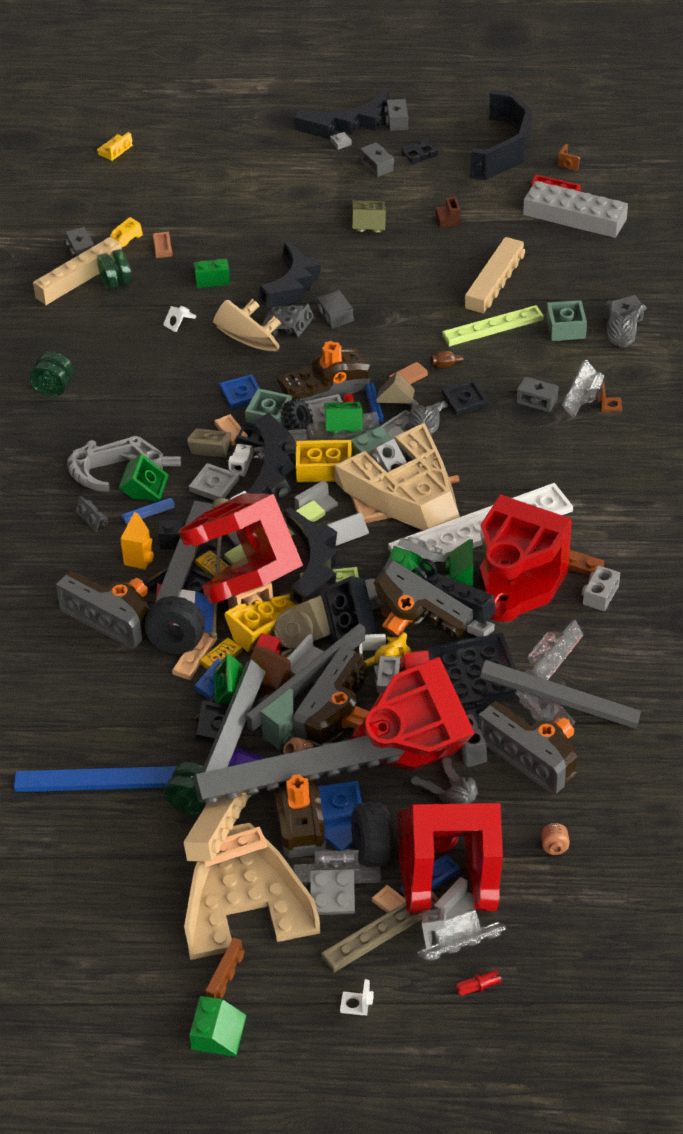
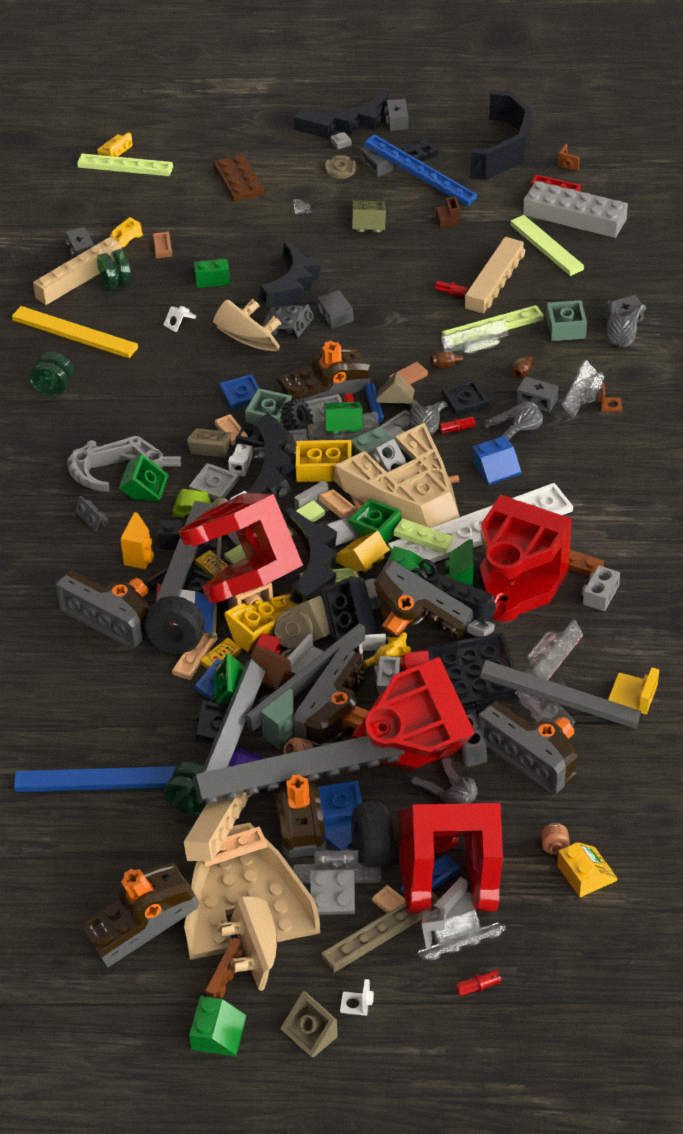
(75, 332): none -> yellow tile
(125, 164): none -> yellowish green tile
(145, 909): none -> dark brown piece
(149, 510): blue axle -> none
(186, 500): none -> lime cylinder
(238, 177): none -> reddish brown plate
(256, 930): none -> tan piece
(300, 207): none -> clear tile
(310, 1025): none -> dark tan slope
(337, 504): none -> light nougat tile
(340, 167): none -> dark tan tile
(363, 552): none -> yellow slope
(376, 517): none -> green slope
(420, 170): none -> blue tile
(421, 548): light grey plate -> none
(423, 536): none -> yellowish green plate
(452, 289): none -> red axle
(456, 425): none -> red axle
(476, 338): none -> clear bracket
(495, 460): none -> slope
(522, 367): none -> reddish brown plant
(525, 415): none -> dark grey hair
(547, 245): none -> yellowish green tile
(584, 868): none -> yellow slope
(635, 691): none -> yellow bracket

